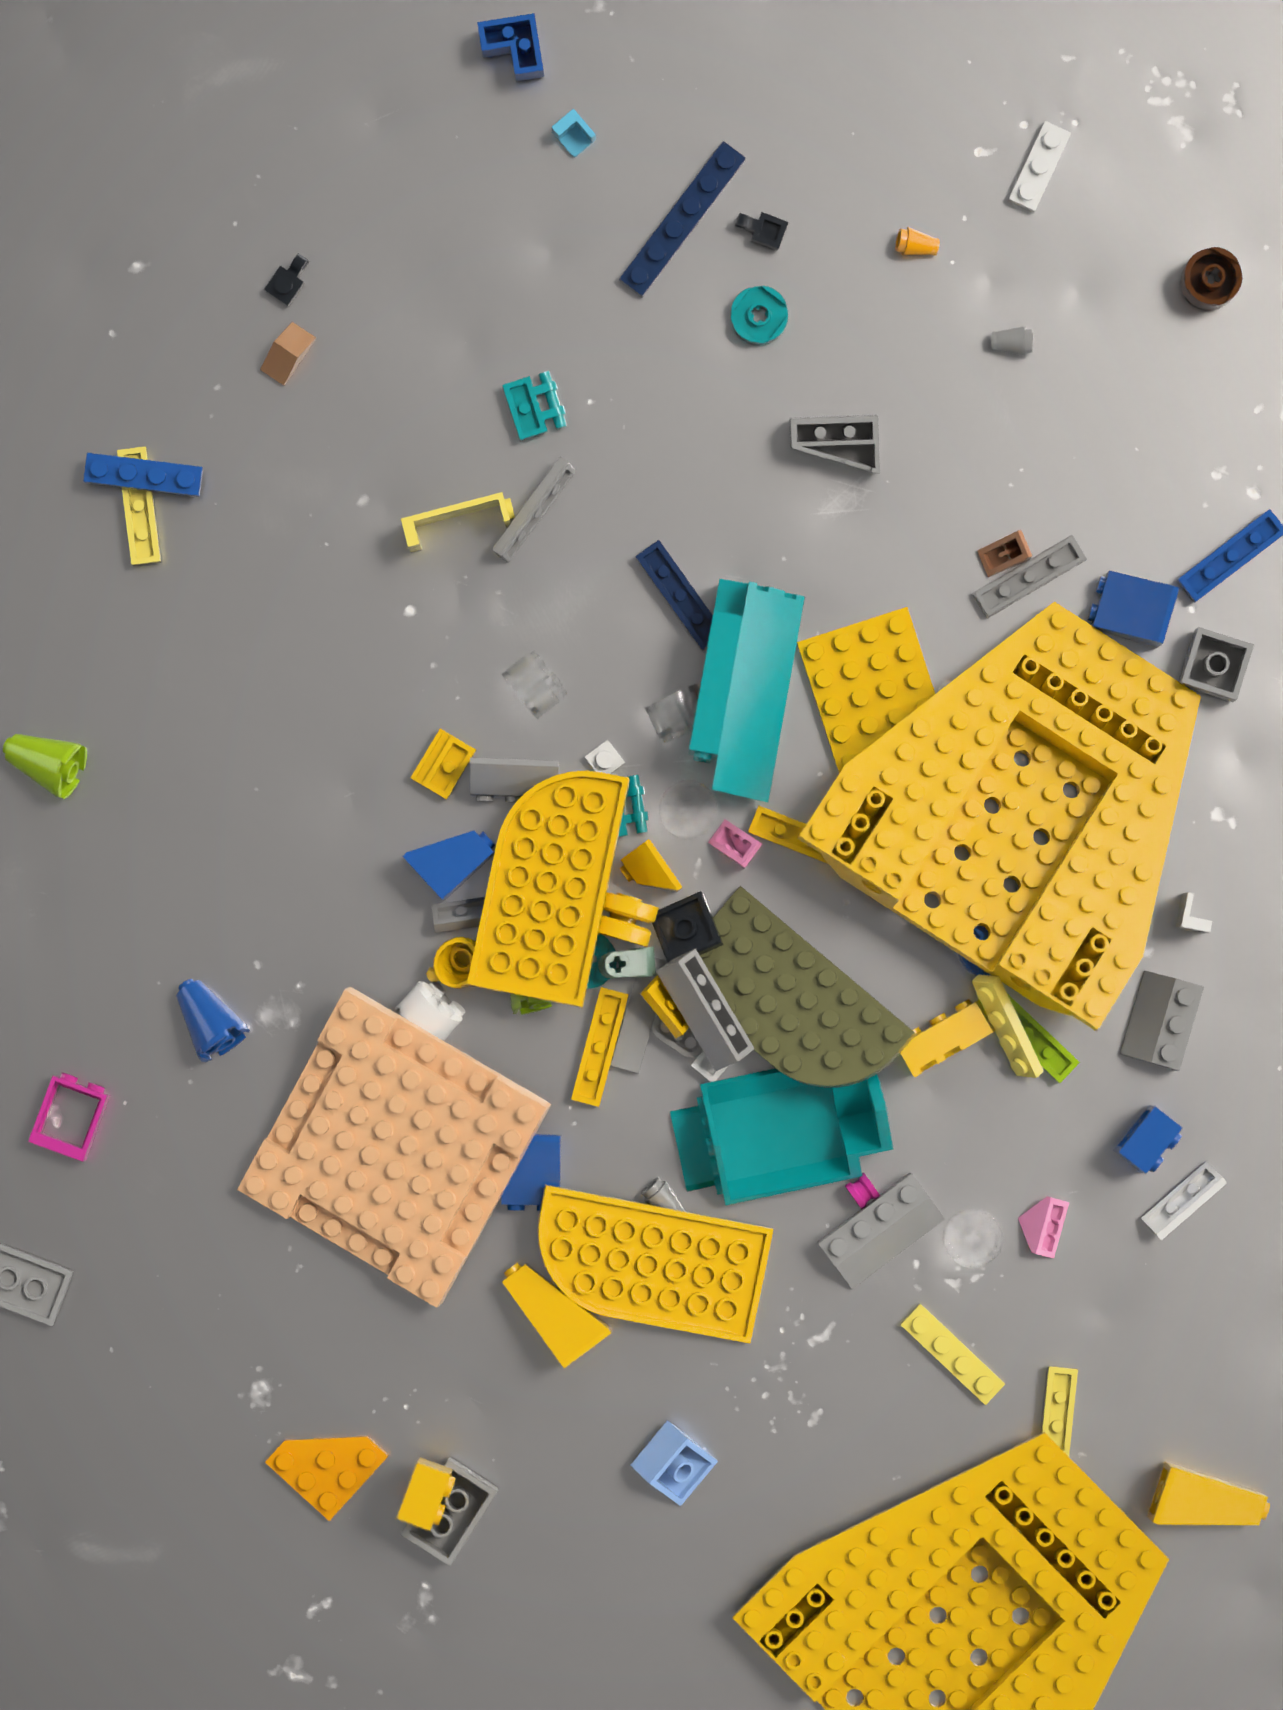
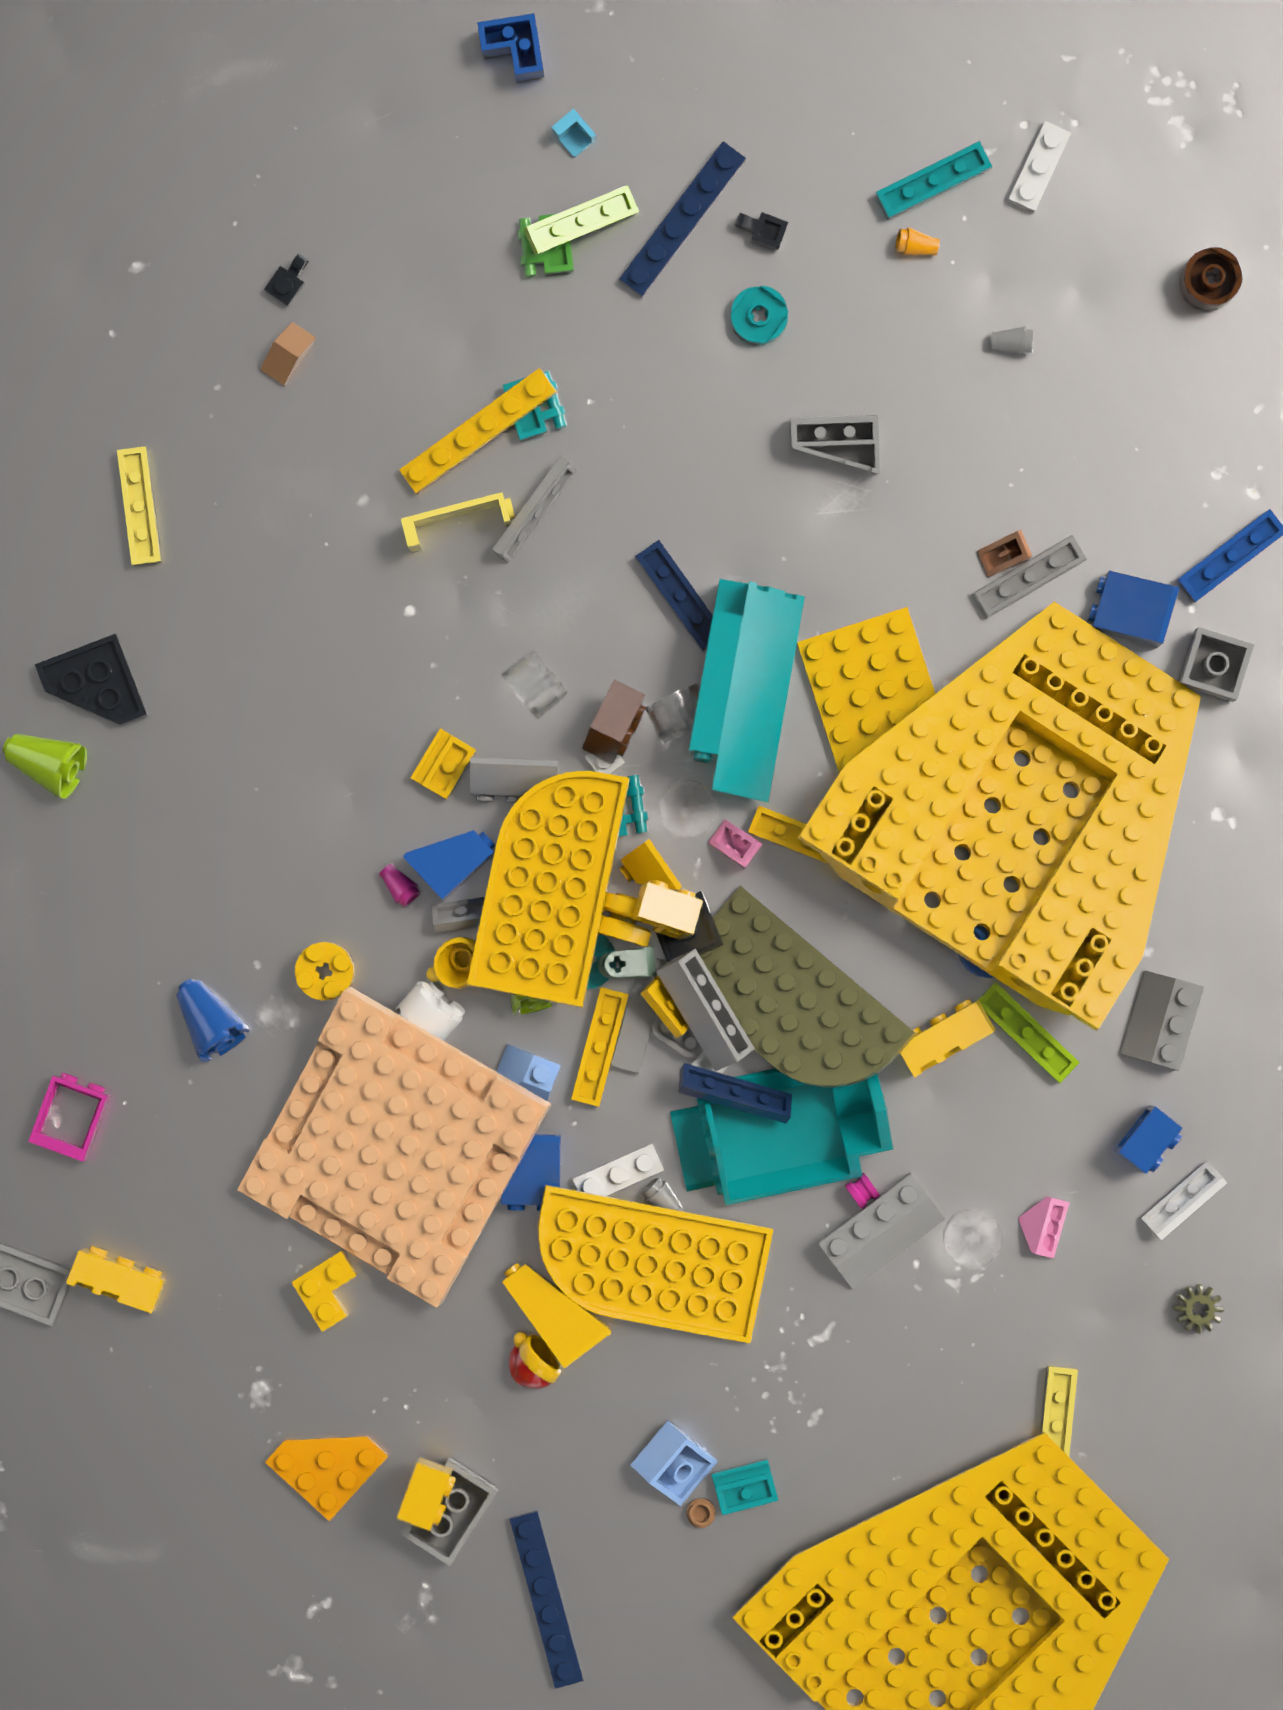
(95, 680): none -> black plate
(117, 1278): none -> yellow wedge
(143, 474): blue plate -> none
(317, 956): none -> yellow brick
(318, 1288): none -> yellow brick
(399, 885): none -> dark pink cone
(478, 430): none -> yellow plate
(529, 1071): none -> light blue slope
(532, 1362): none -> yellow piece
(546, 1599): none -> dark blue plate
(555, 260): none -> bright green plate
(581, 220): none -> plate
(615, 722): none -> brick
(620, 1172): none -> white plate
(667, 910): none -> brick
(700, 1513): none -> medium nougat plate
(735, 1093): none -> dark blue plate
(744, 1487): none -> teal plate
(934, 180): none -> teal plate
(952, 1354): light yellow plate -> none
(1007, 1026): light yellow plate -> none
(1185, 921): white panel -> none
(1199, 1499): yellow slope -> none
(1202, 1298): none -> olive gear

